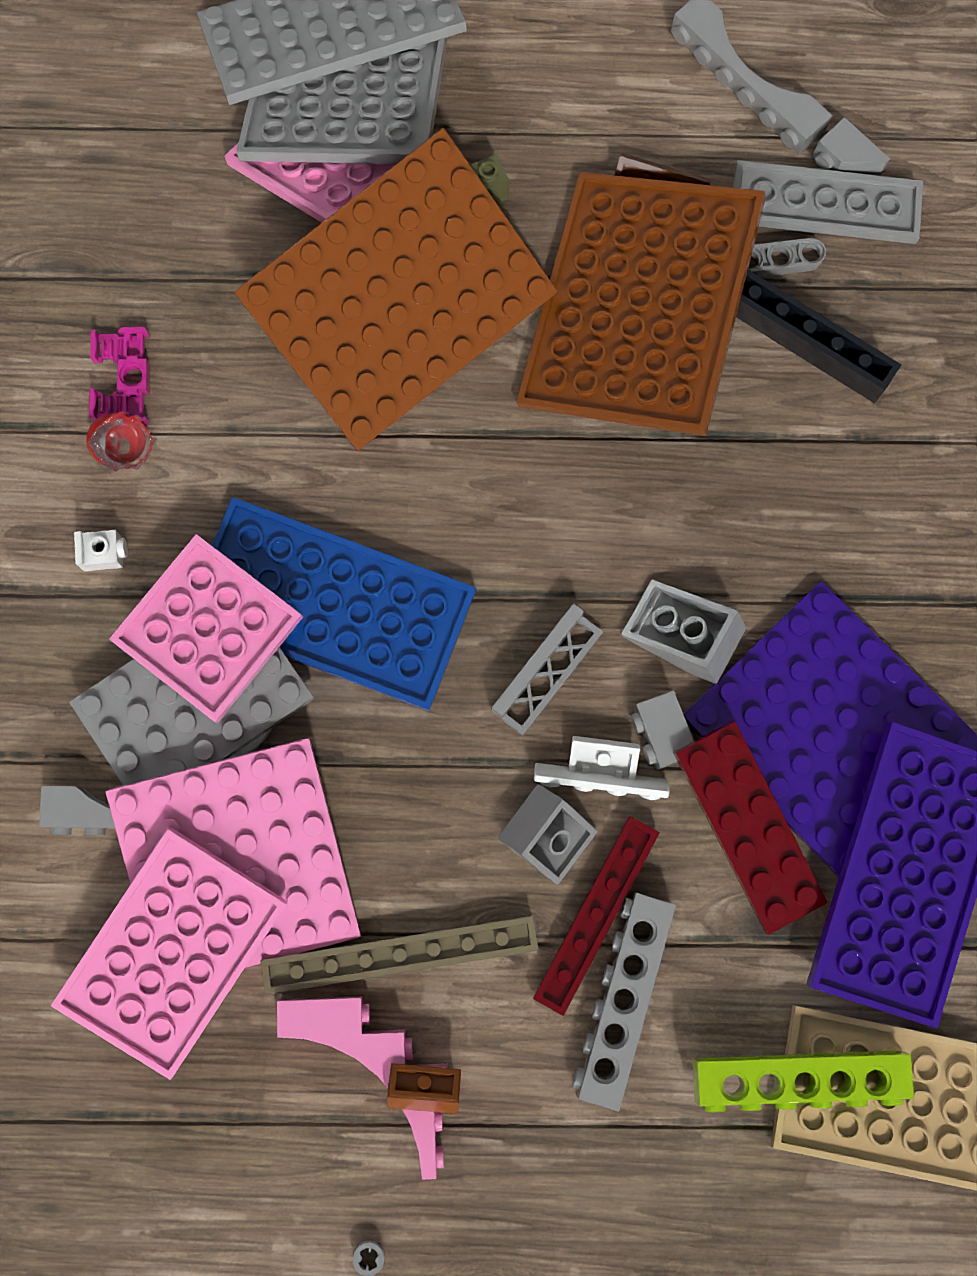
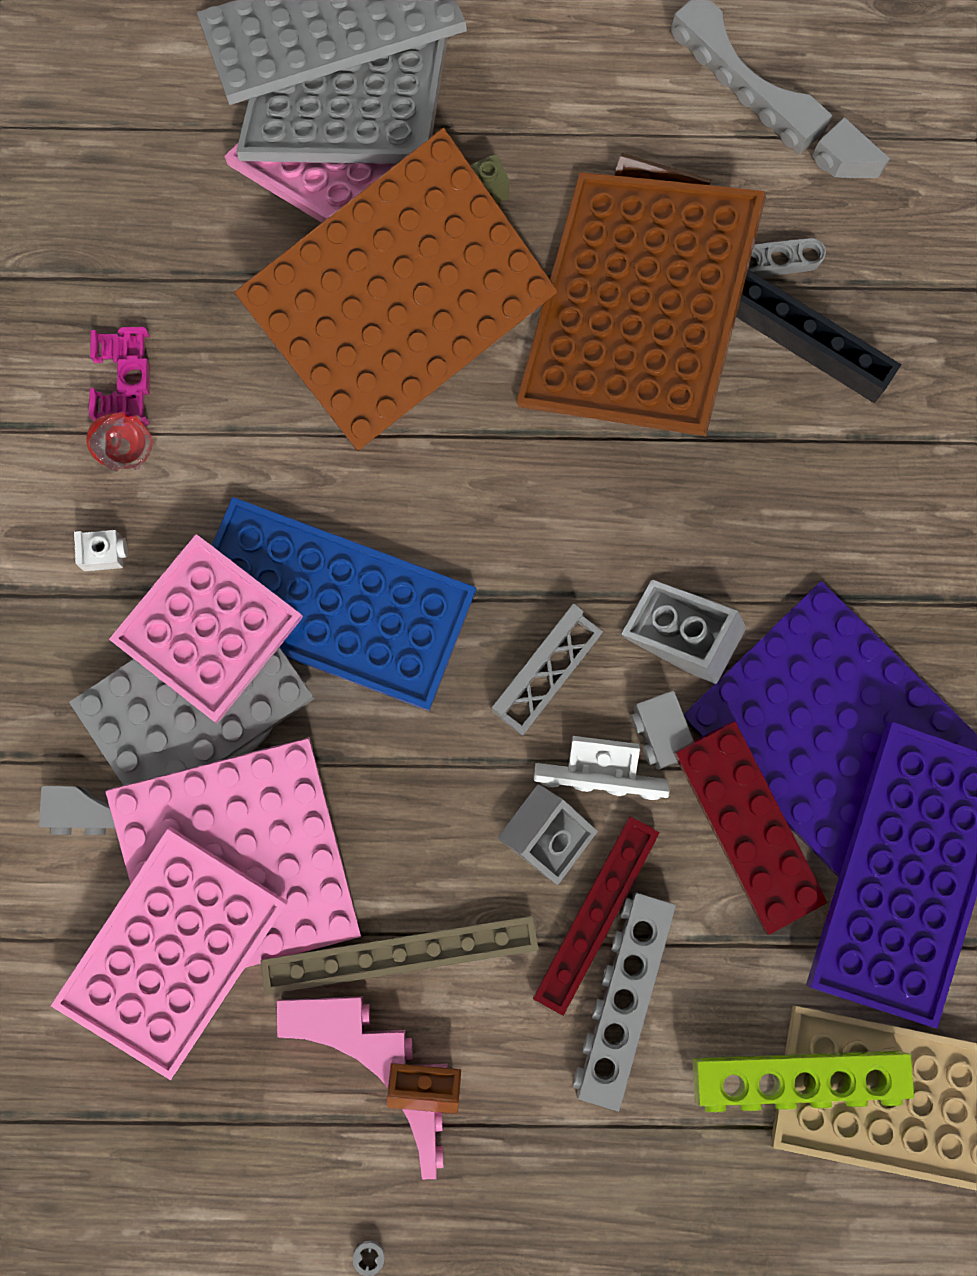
(835, 201): light grey plate -> none

